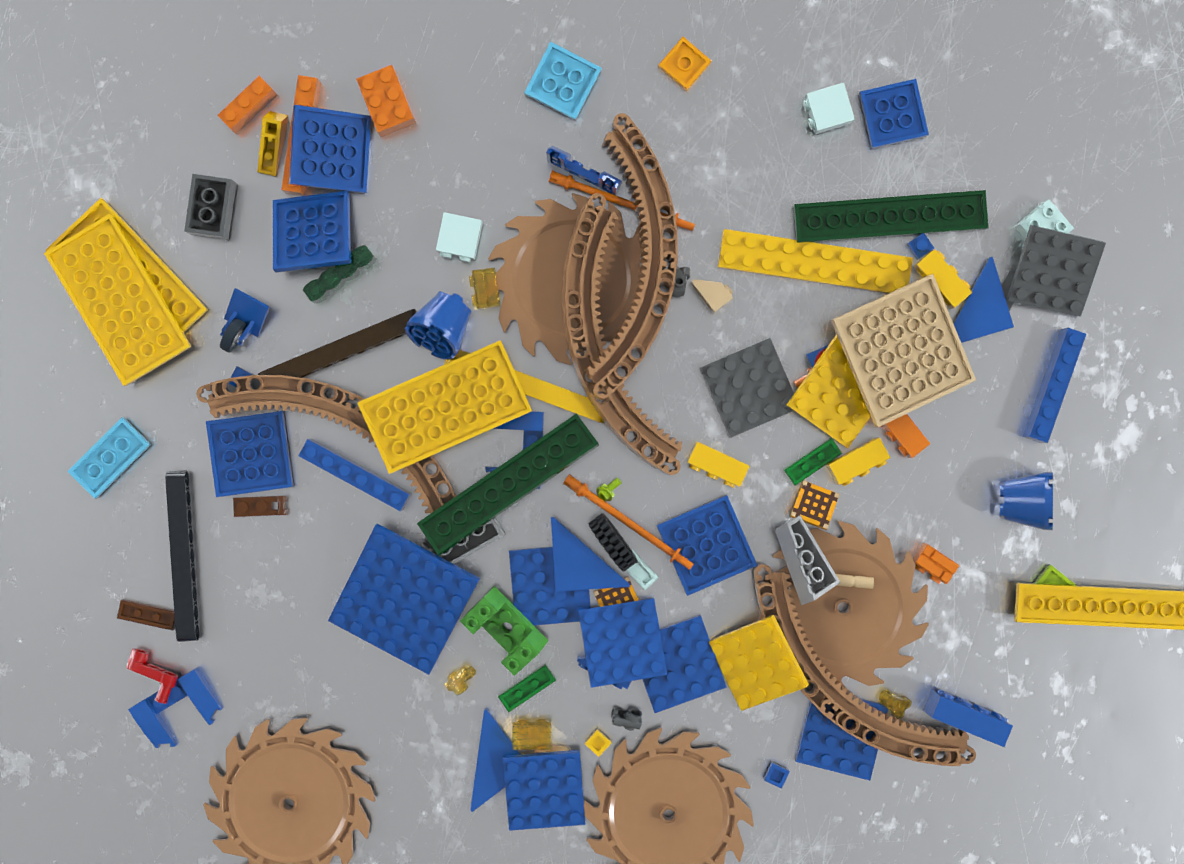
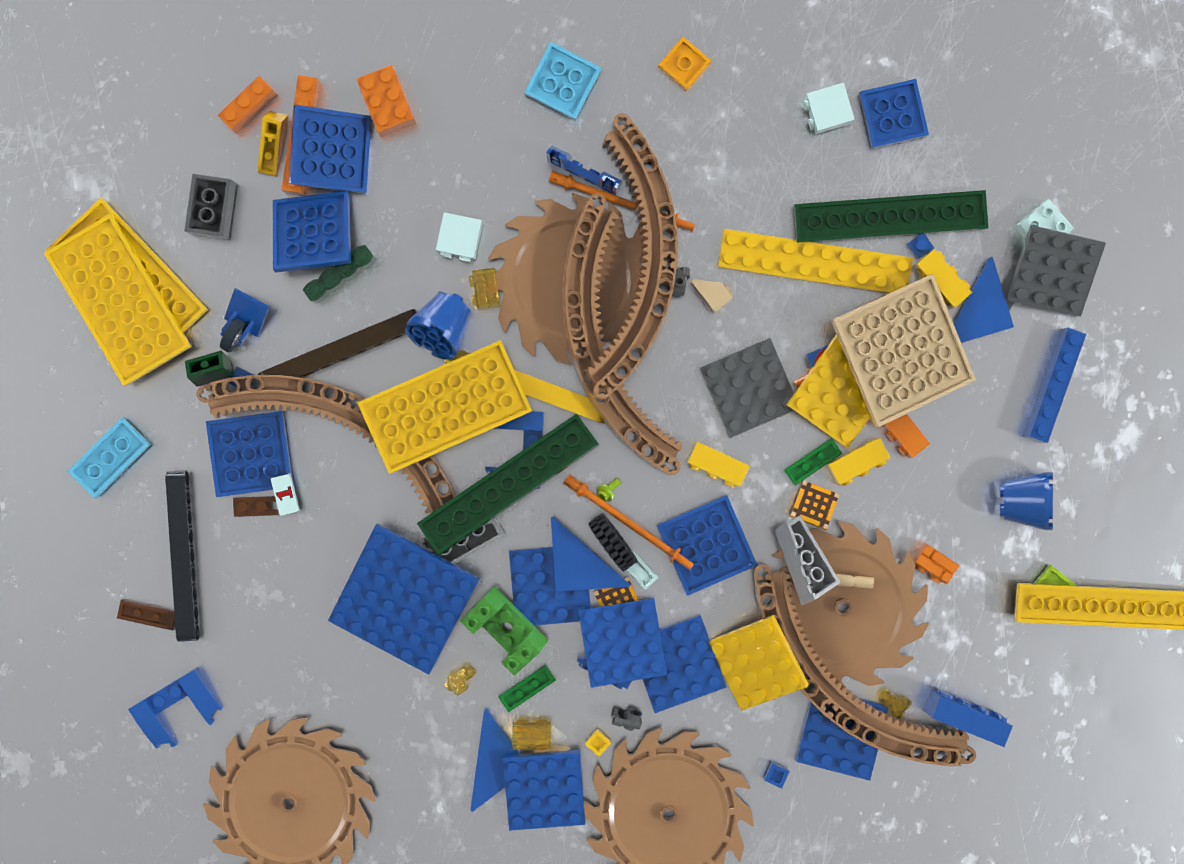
(138, 663): red beam -> none
(208, 368): none -> dark green brick
(285, 494): none -> light aqua tile
(355, 474): blue brick -> none

